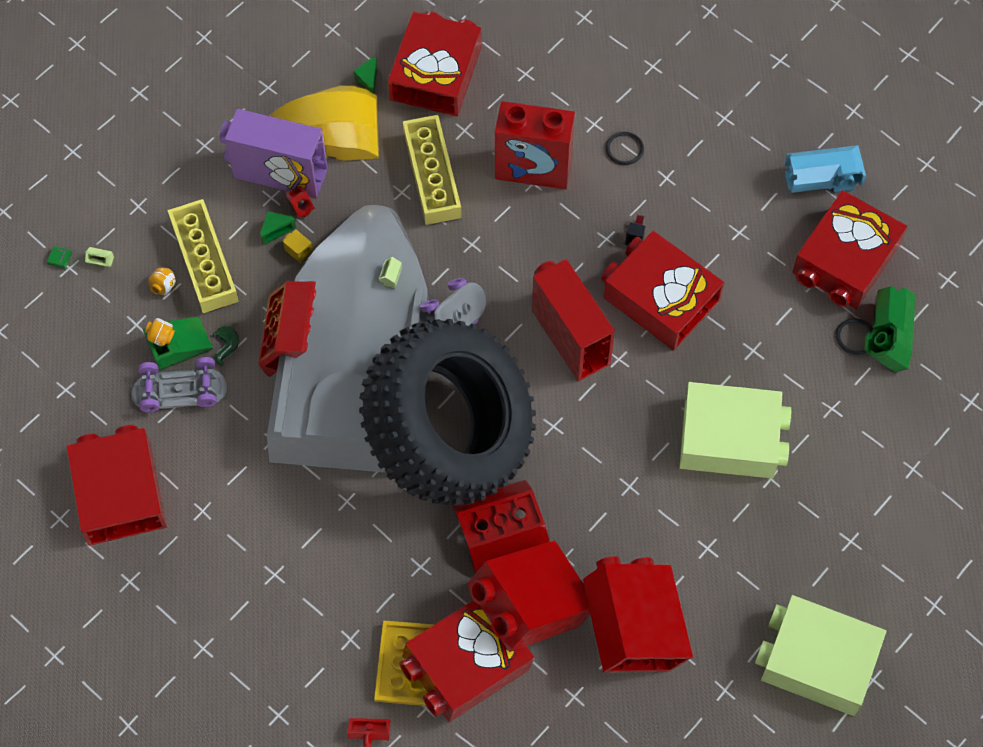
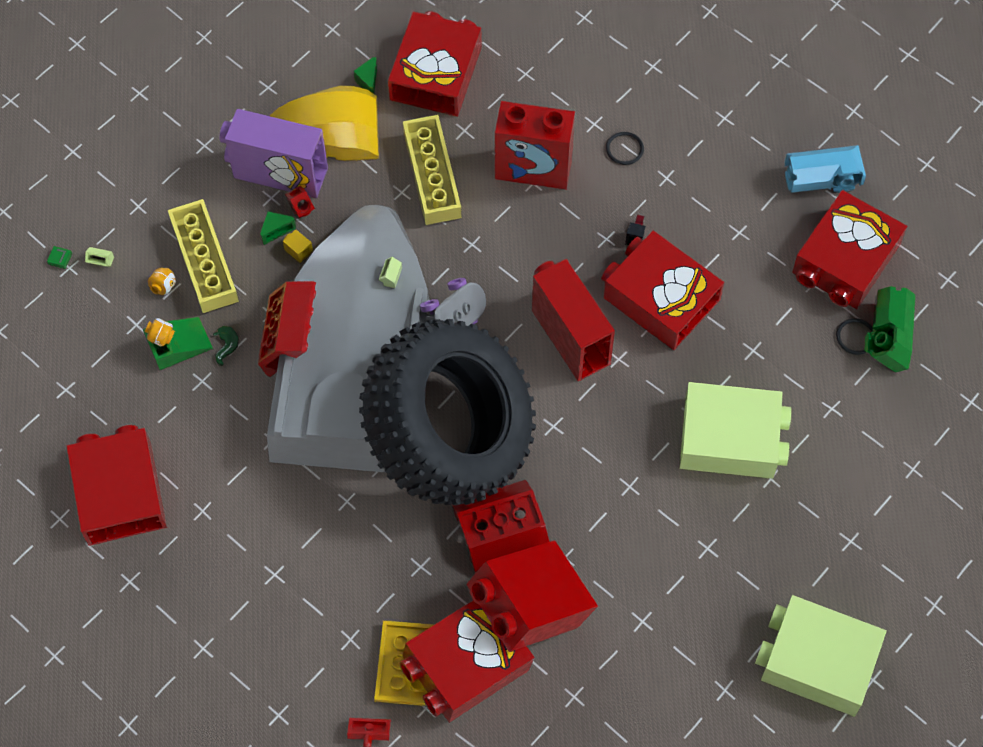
(178, 388): light grey piece -> none
(637, 616): red brick -> none

